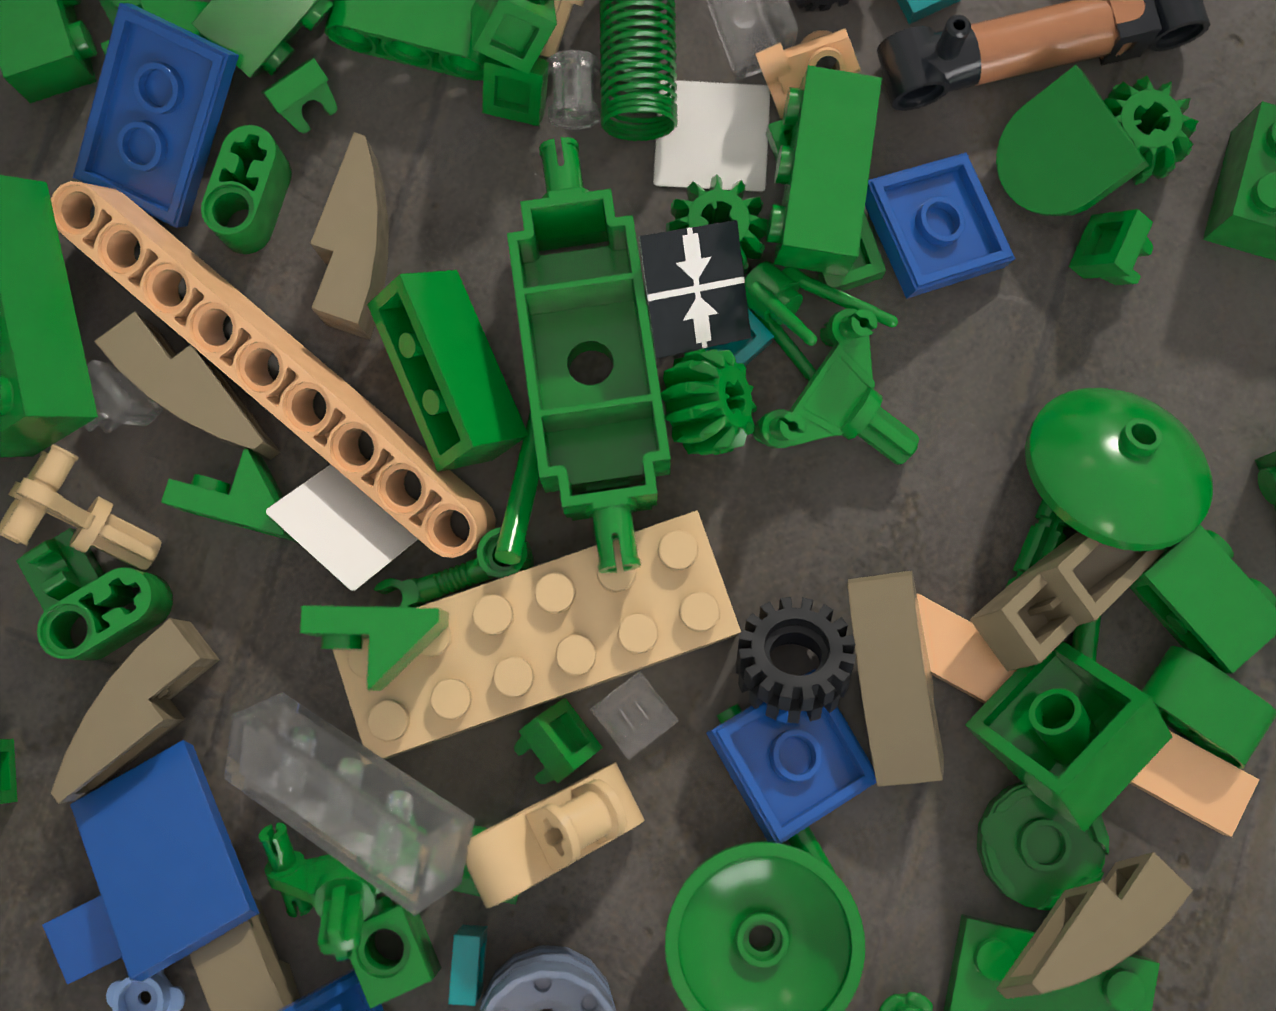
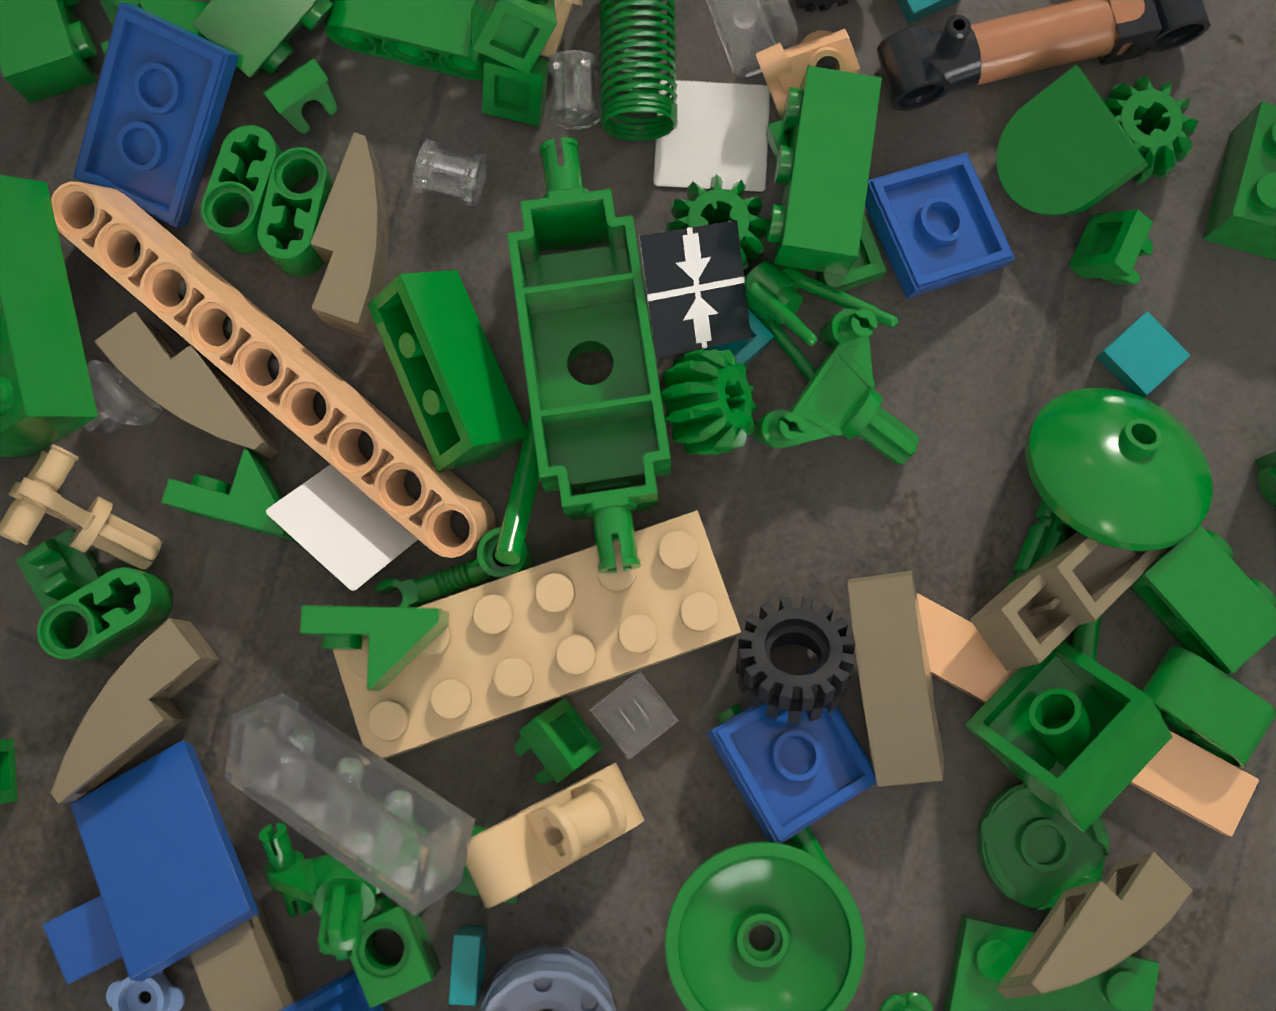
(277, 223): none -> green beam
(450, 173): none -> clear bush
(1143, 355): none -> teal tile

